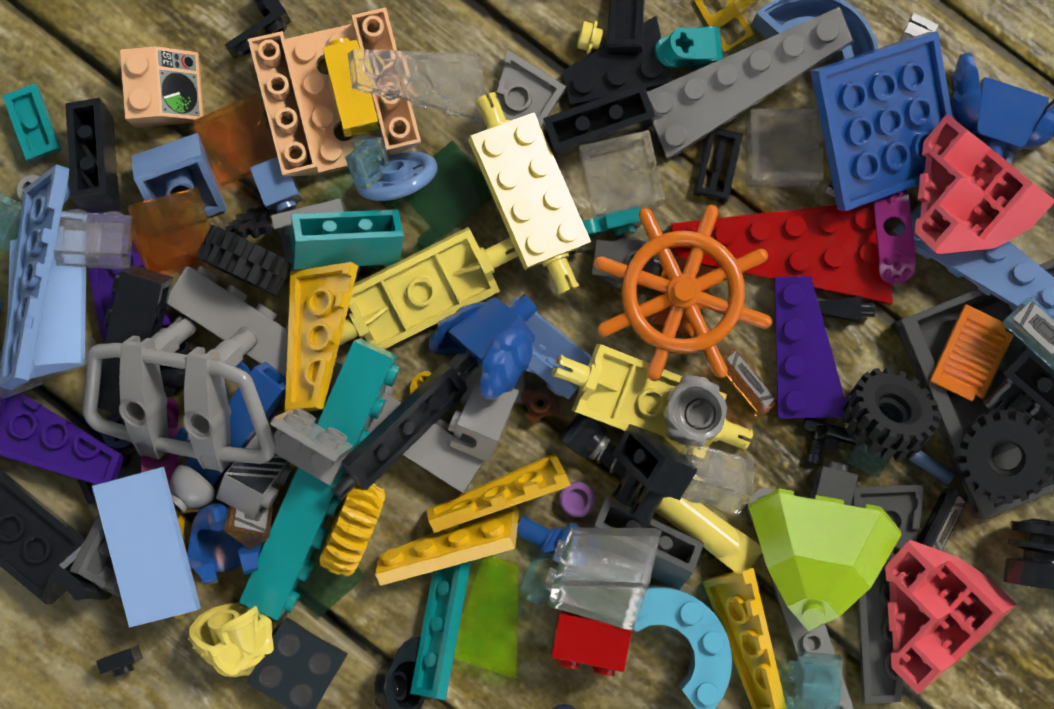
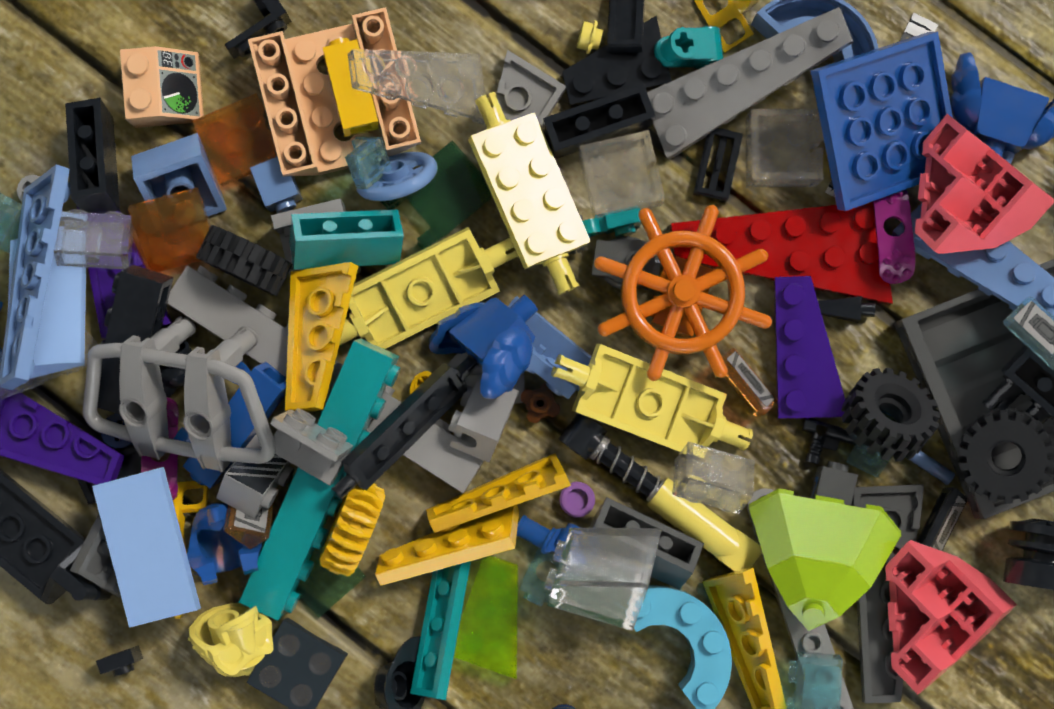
(32, 123): teal plate -> none
(190, 489): light grey brick -> none
(247, 225): black animal -> none
(589, 643): red brick -> none
(650, 463): black brick -> none
(694, 411): light grey hair -> none
(971, 354): orange window -> none

